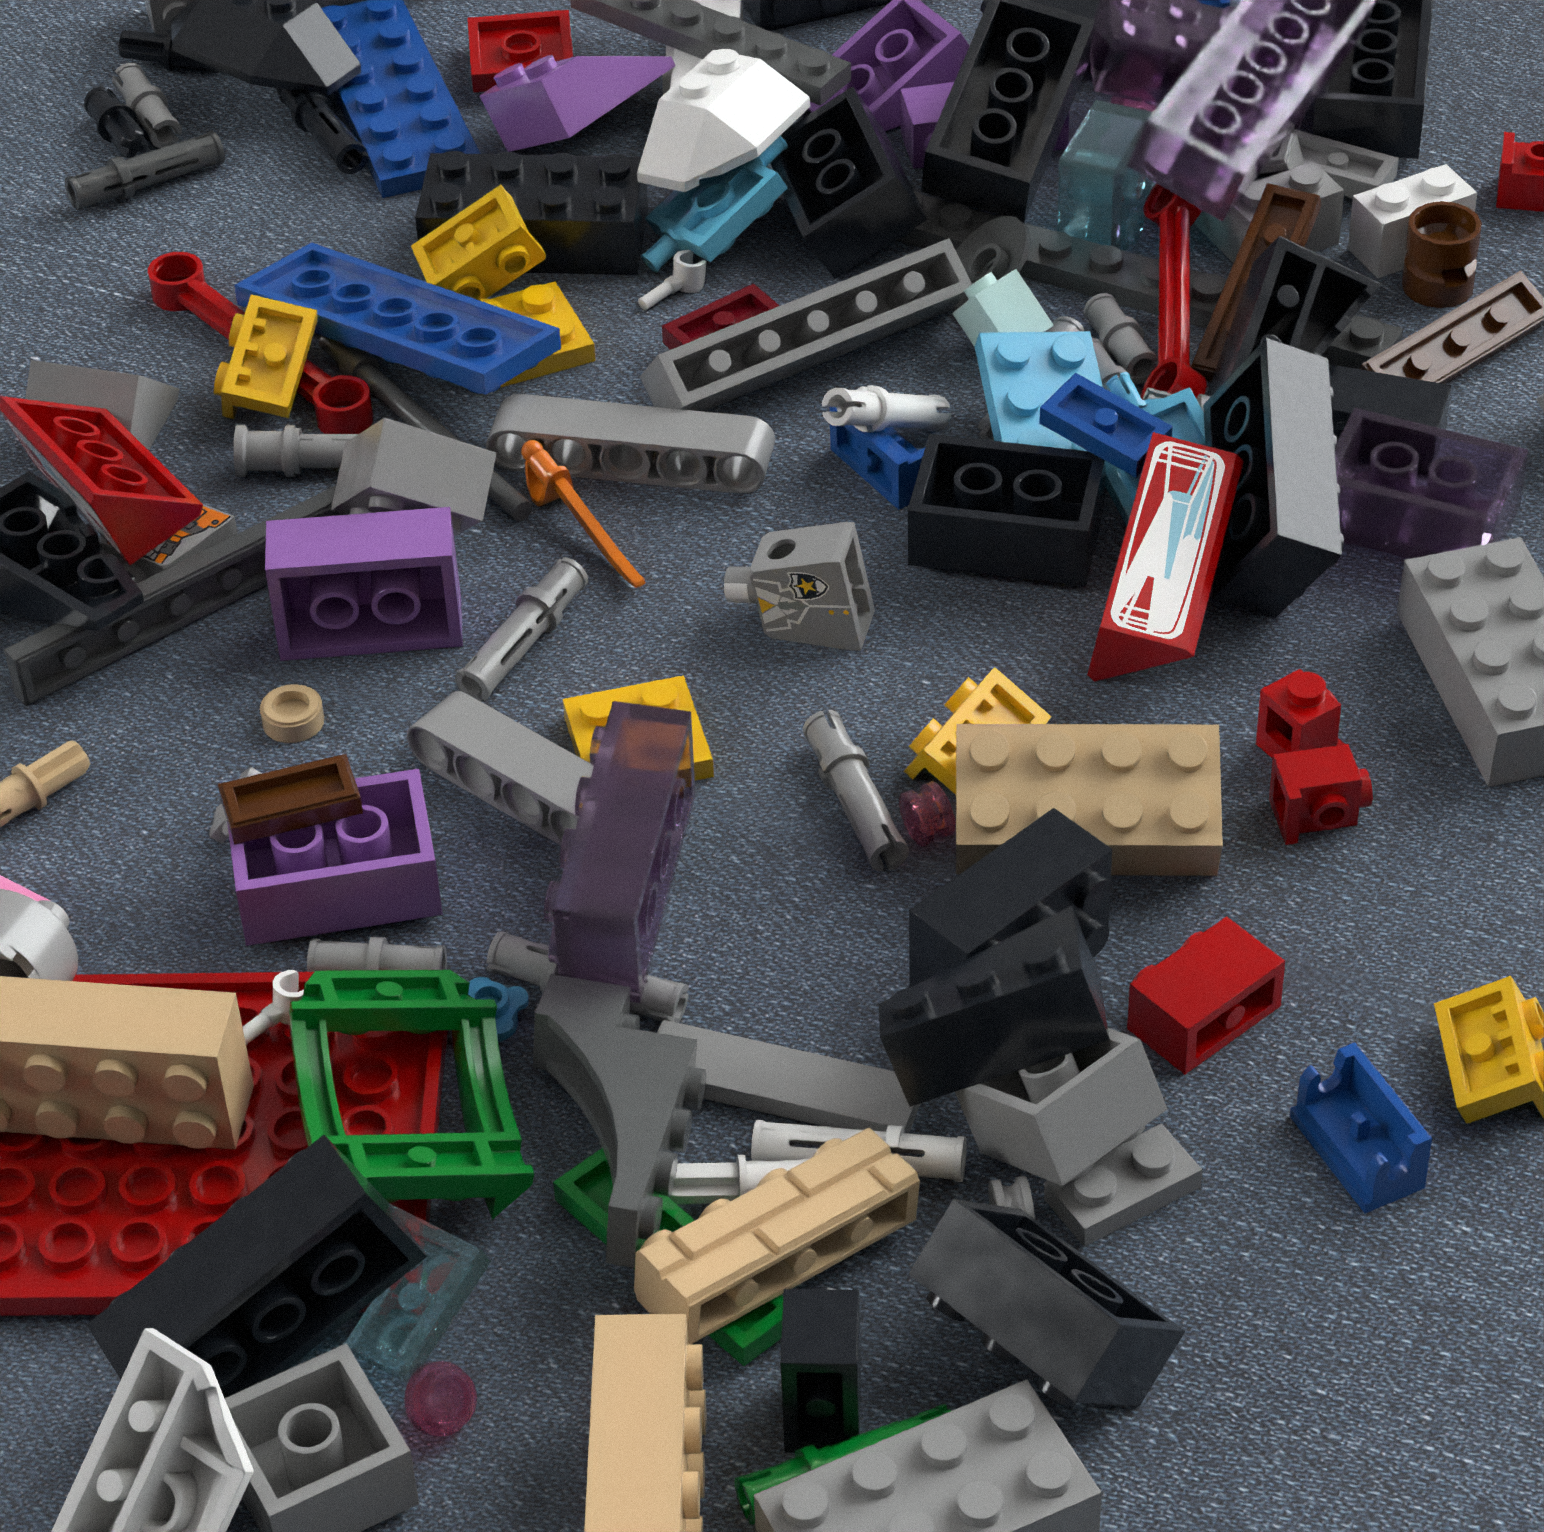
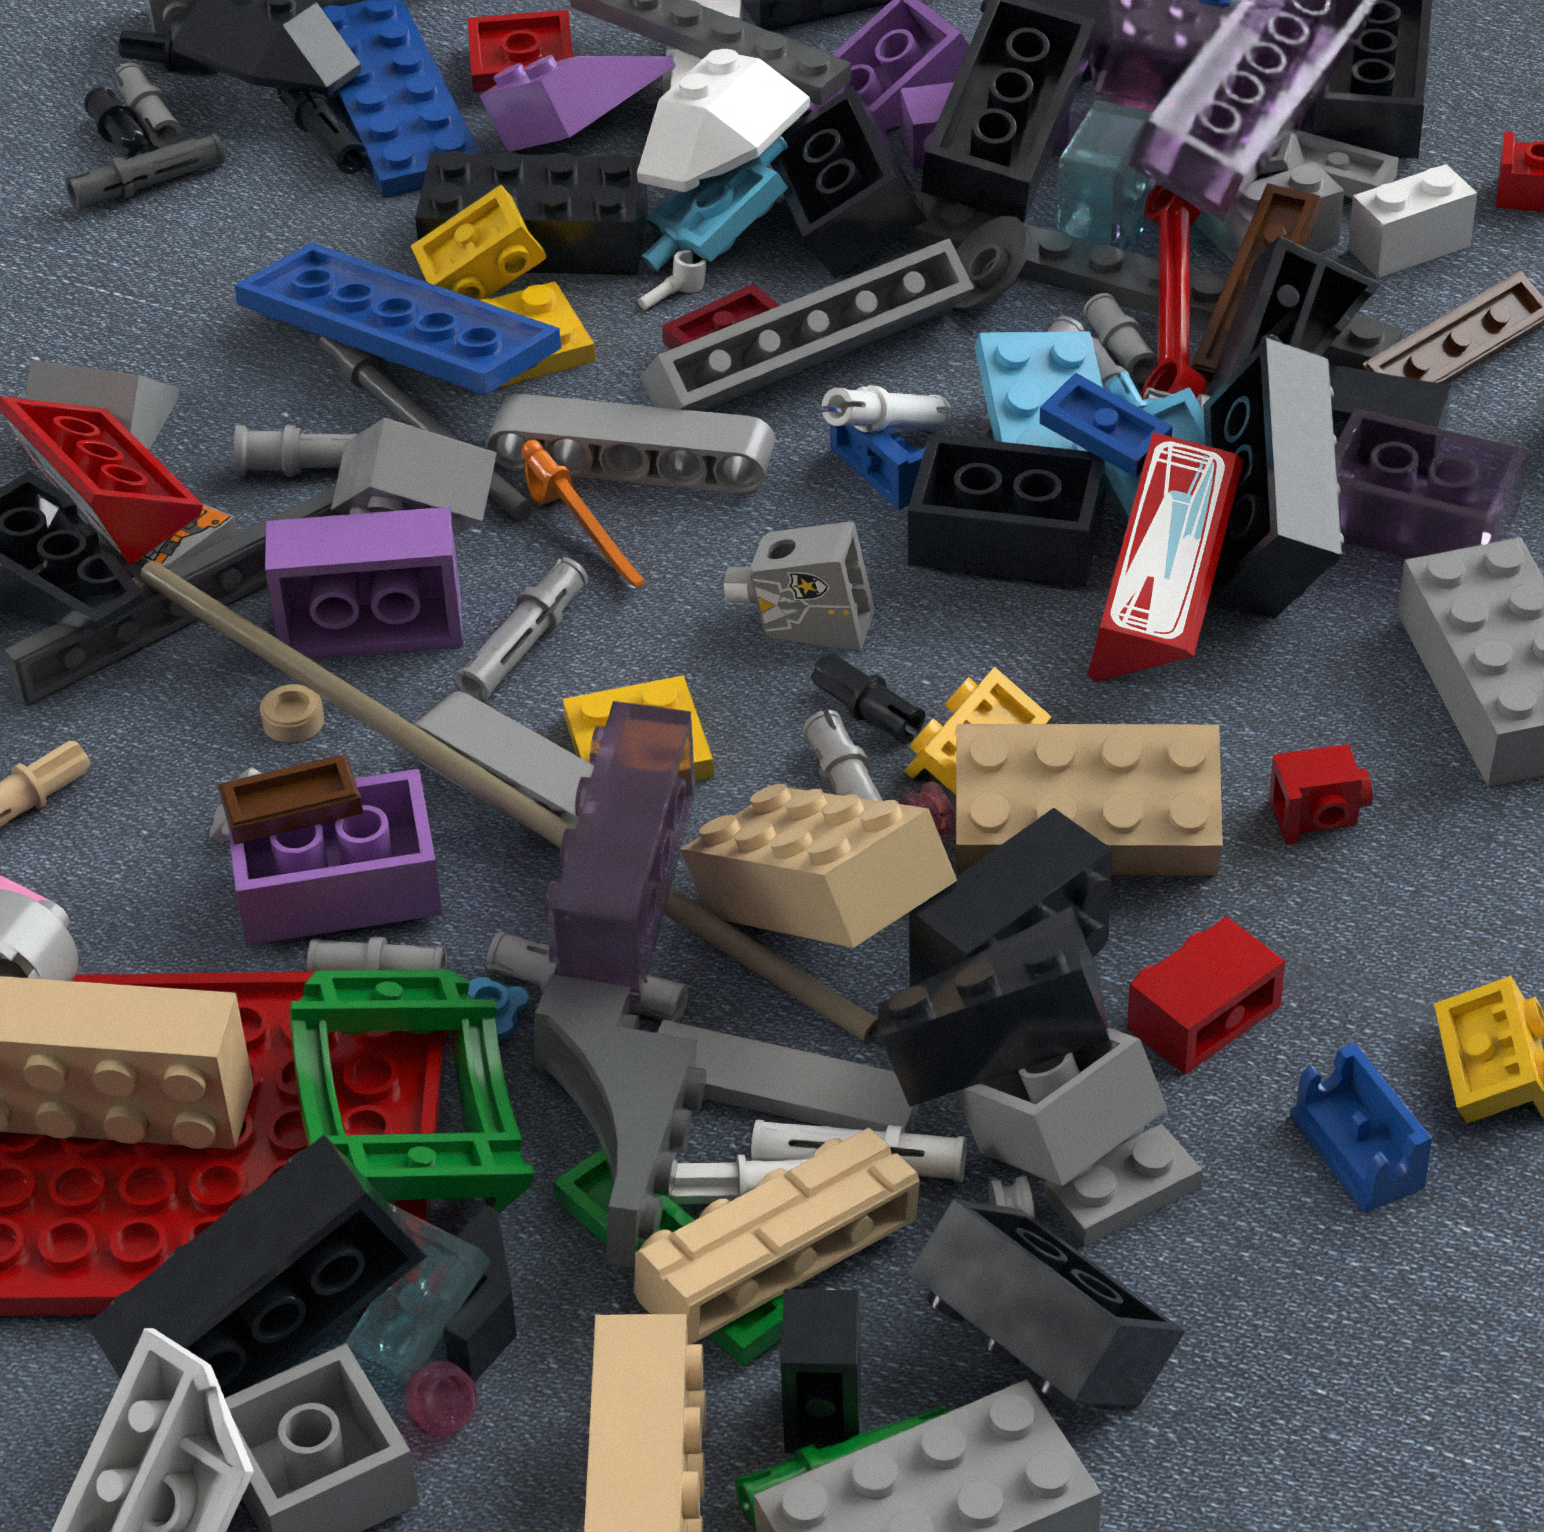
(180, 285): red piece -> none
(266, 357): yellow bracket -> none
(284, 991): white hand -> none
(487, 1317): none -> black slope
(499, 794): none -> dark tan piece
(818, 864): none -> tan brick
(867, 697): none -> black axle
(1001, 307): light aqua brick -> none
(1298, 709): red brick -> none
(1441, 254): reddish brown wheel -> none

